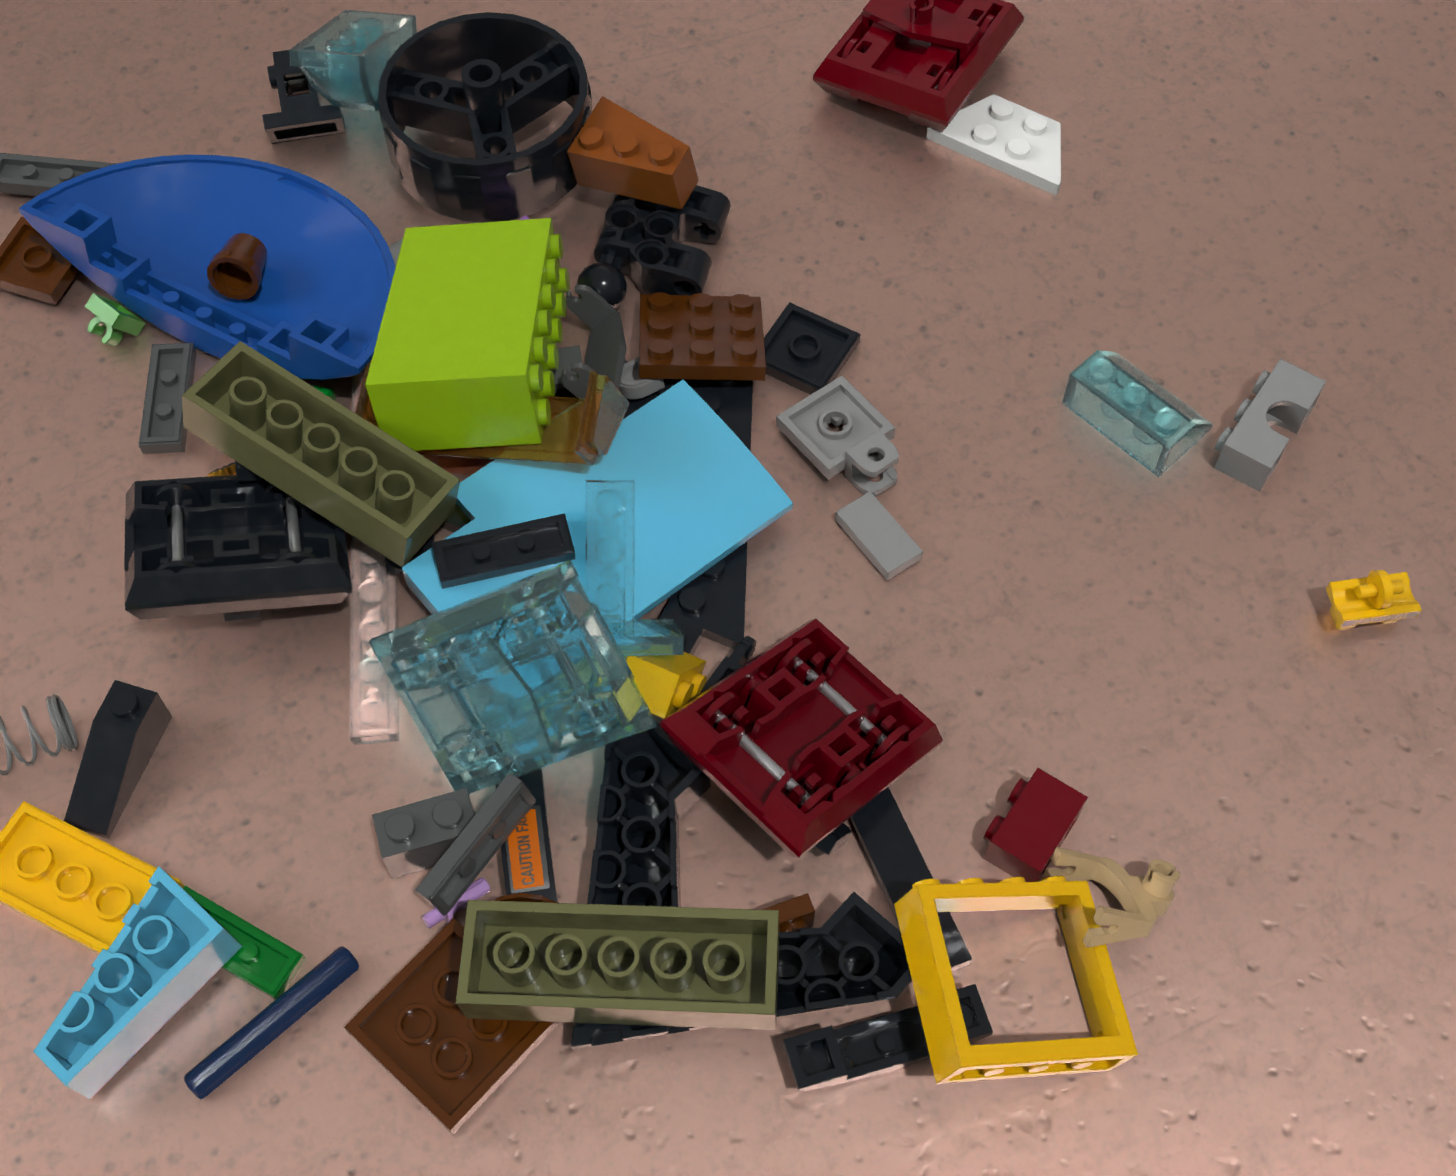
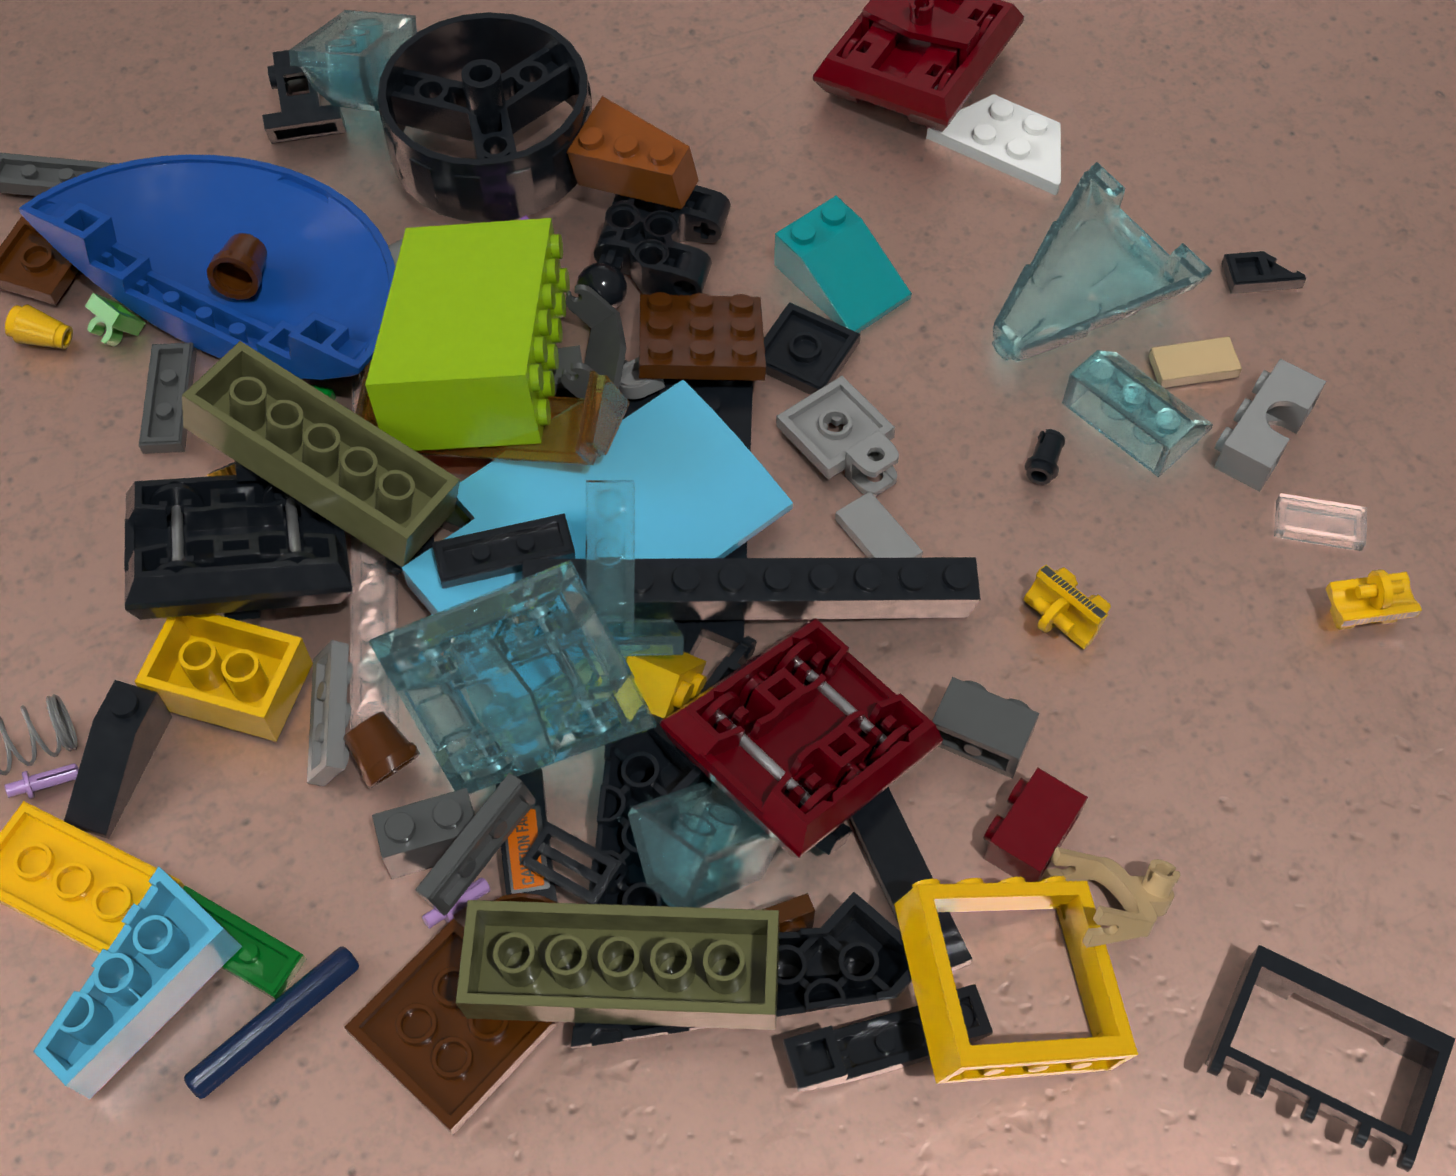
(36, 328): none -> yellow cone
(42, 780): none -> lavender piece
(227, 672): none -> yellow brick
(329, 714): none -> light grey plate
(379, 749): none -> reddish brown piece
(603, 882): none -> black tile
(699, 845): none -> clear light blue slope
(796, 587): none -> black brick
(839, 266): none -> teal slope
(984, 726): none -> dark grey brick
(1043, 466): none -> black pin
(1065, 607): none -> yellow hips
(1090, 273): none -> clear light blue cone
(1195, 362): none -> tan tile
(1258, 273): none -> black tile
(1320, 522): none -> clear tile
(1402, 1033): none -> black hinge

